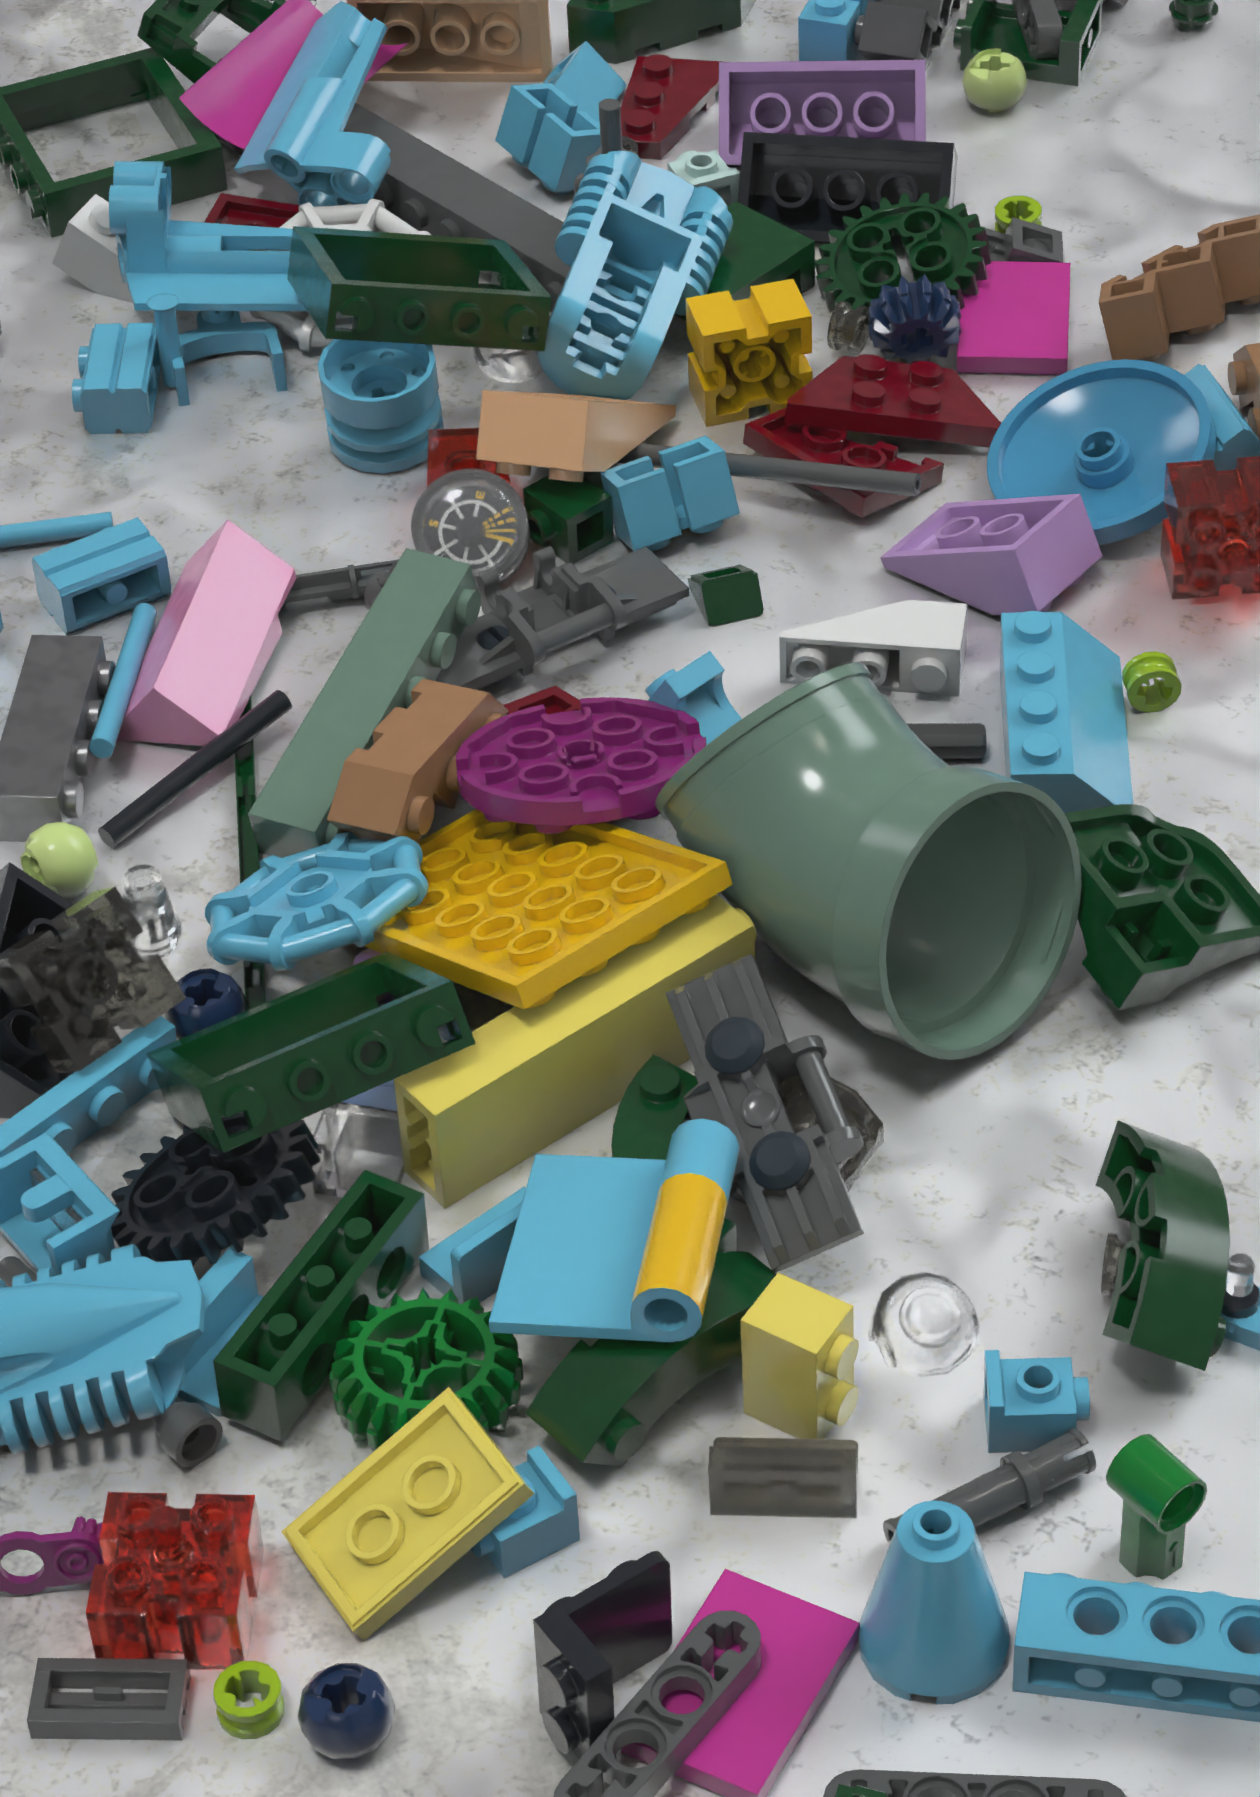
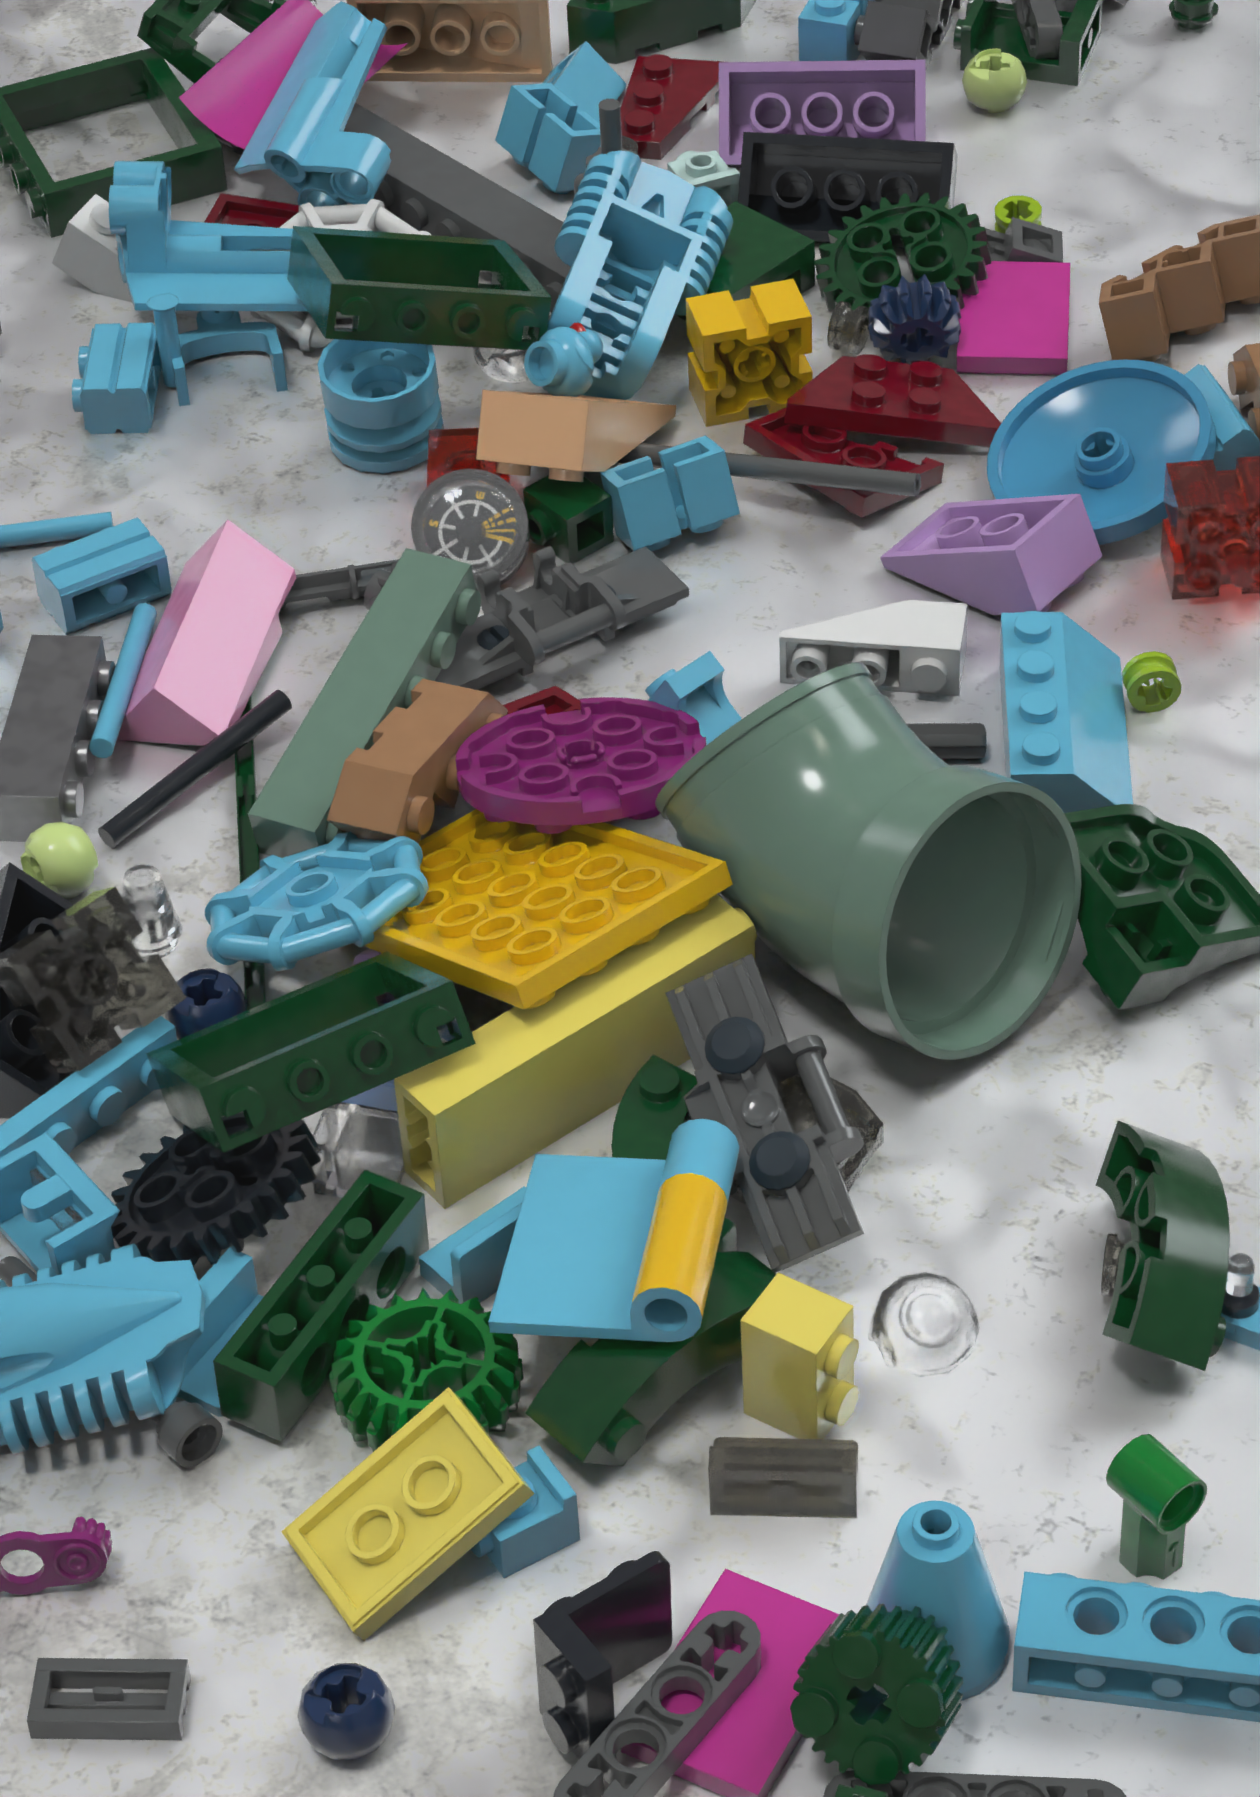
(176, 1579): clear red brick -> none
(254, 1720): lime bush -> none
(564, 360): none -> medium azure animal
(727, 594): dark green slope -> none
(855, 1720): none -> dark green brick
(1017, 1481): dark grey pin -> none
(1031, 1401): medium azure brick -> none

